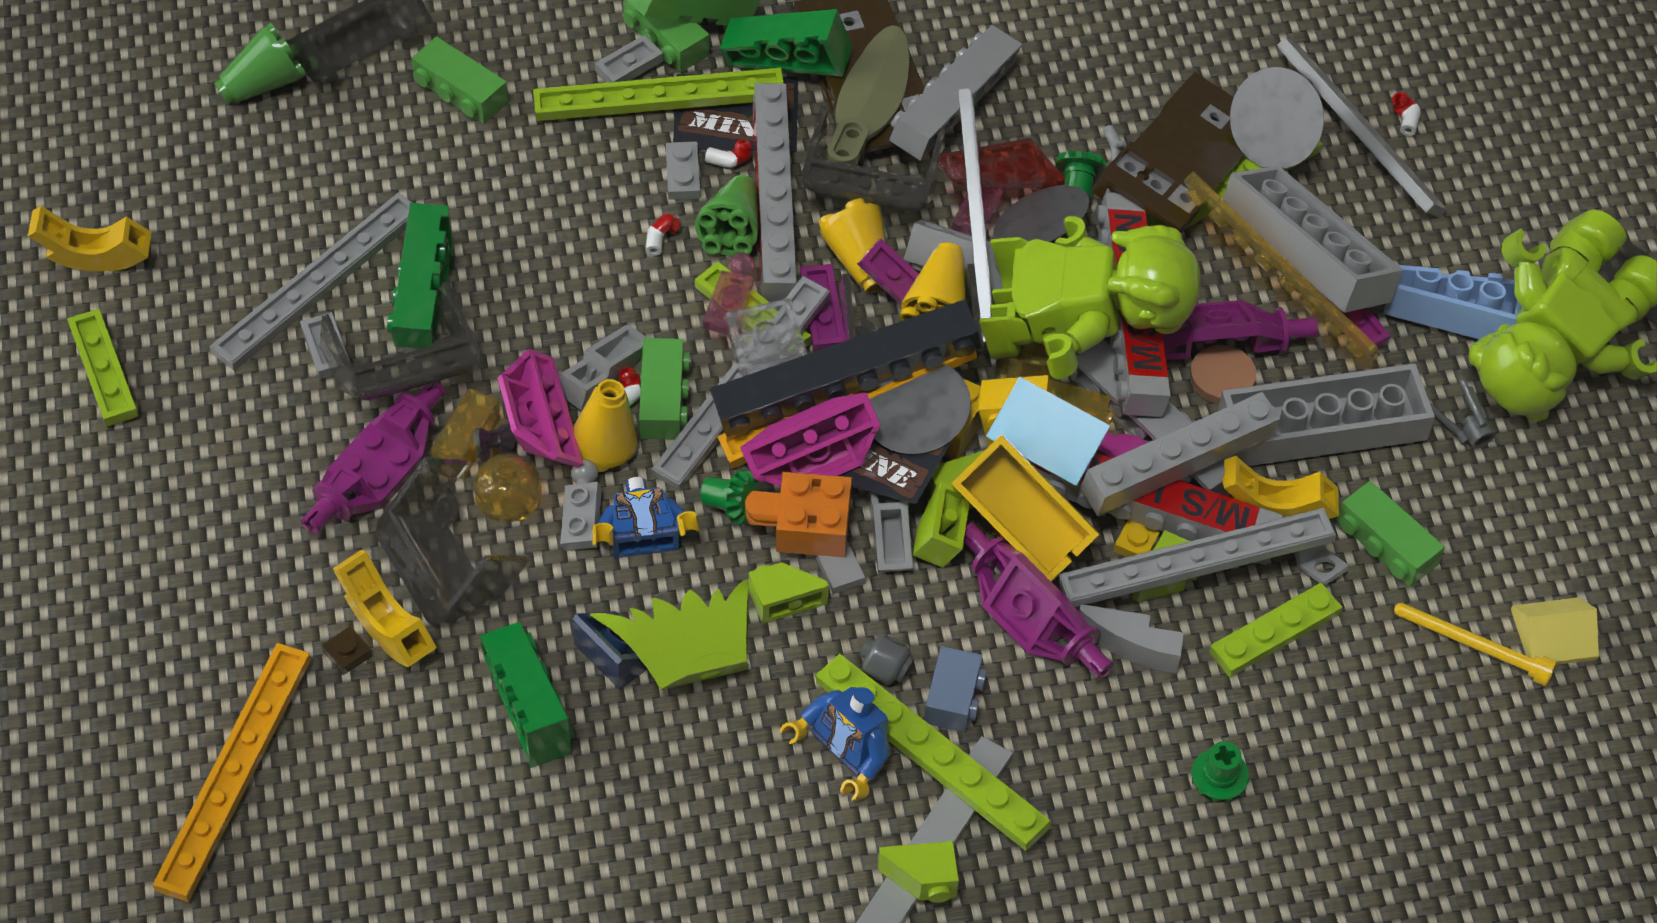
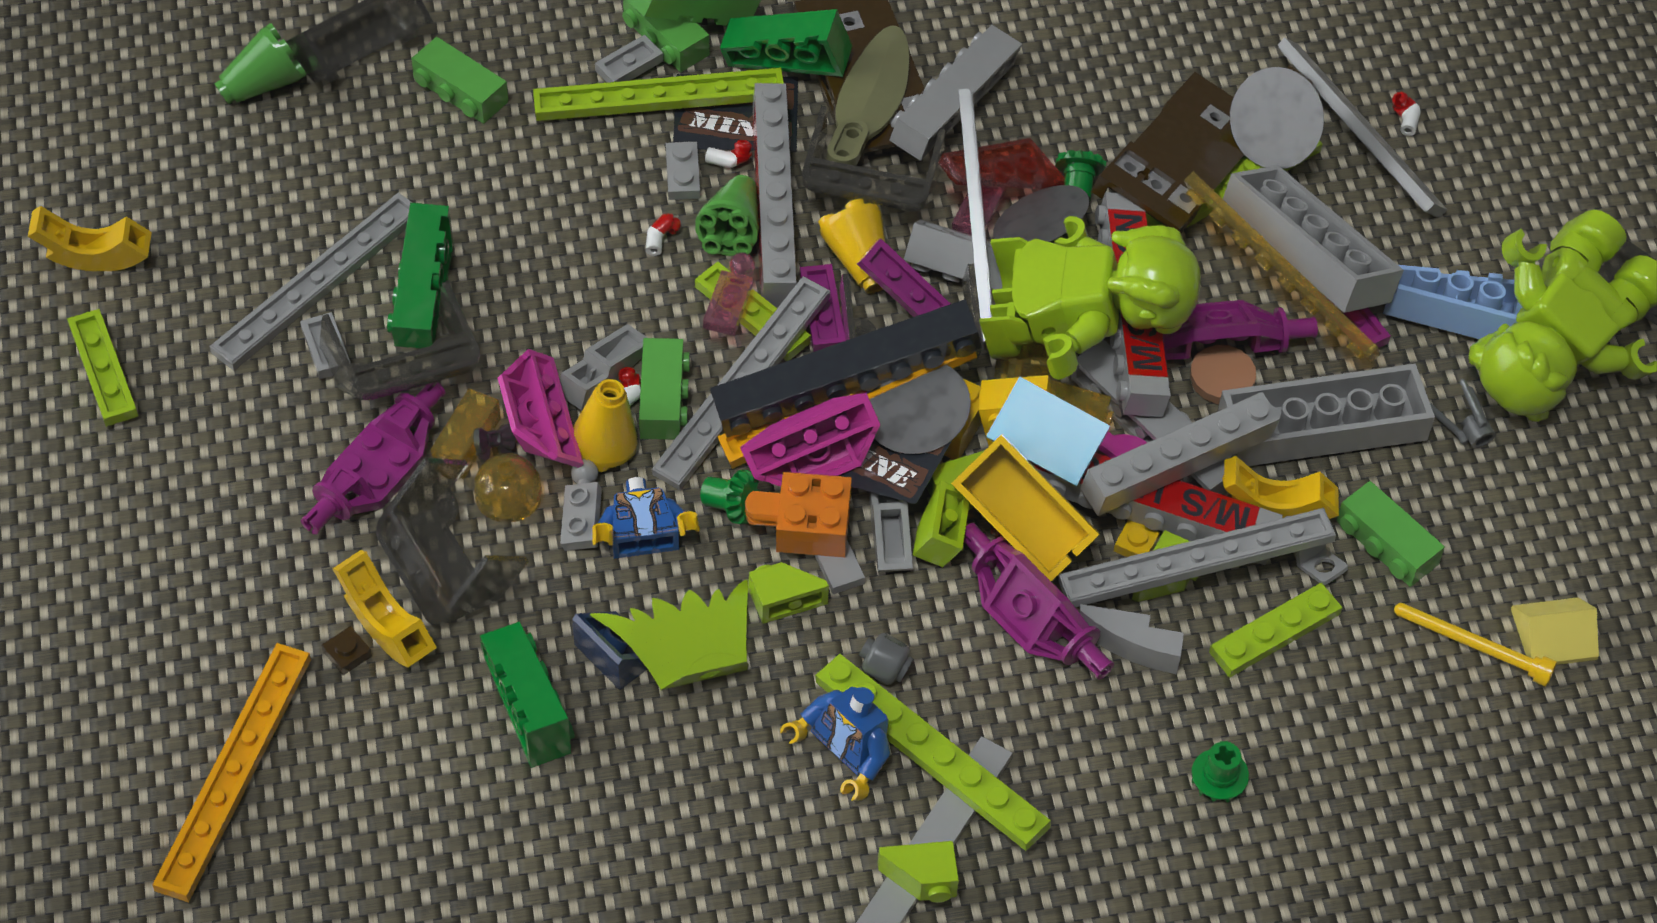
(764, 336): clear brick -> none
(938, 283): yellow cone -> none
(953, 689): sand blue brick -> none
(1114, 141): light grey bar -> none

